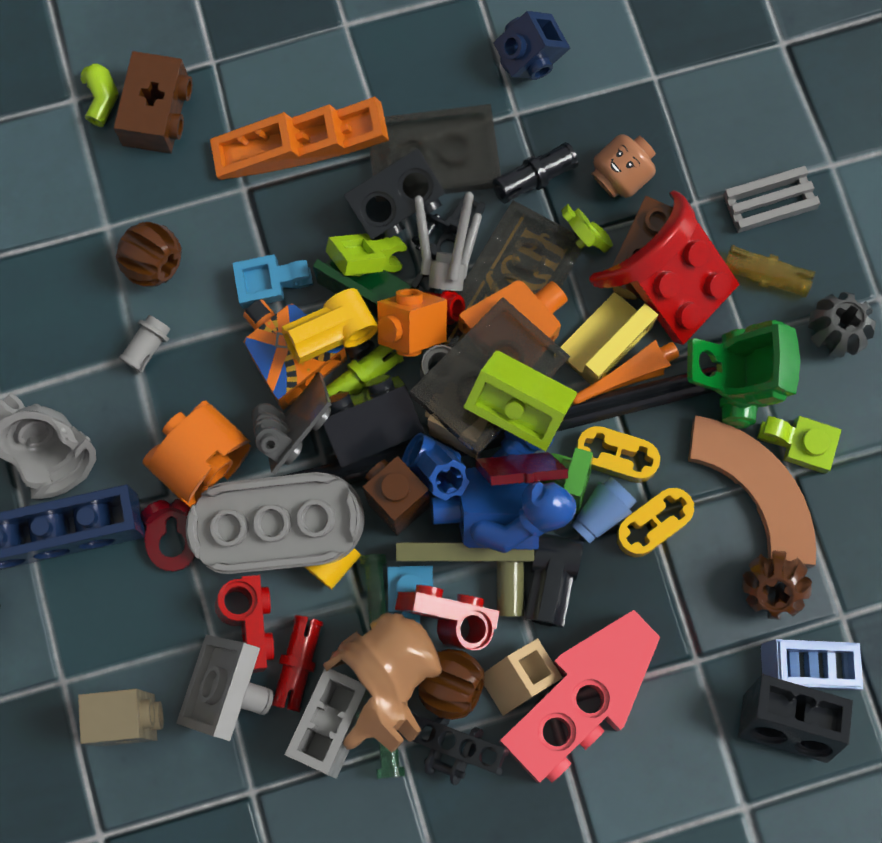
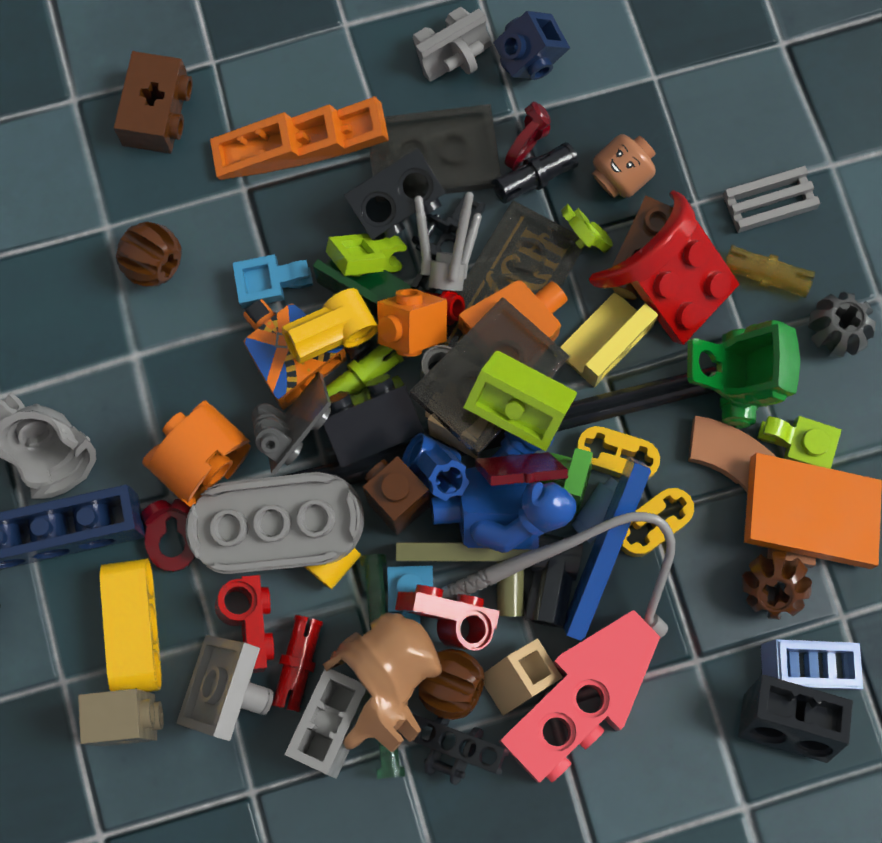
(103, 90): lime arm -> none
(130, 626): none -> yellow beam
(145, 343): light grey pin -> none
(454, 45): none -> light grey hips
(506, 568): none -> light grey piece
(536, 127): none -> dark red piece
(605, 550): none -> blue tile
(644, 365): orange piece -> none
(813, 511): none -> orange tile

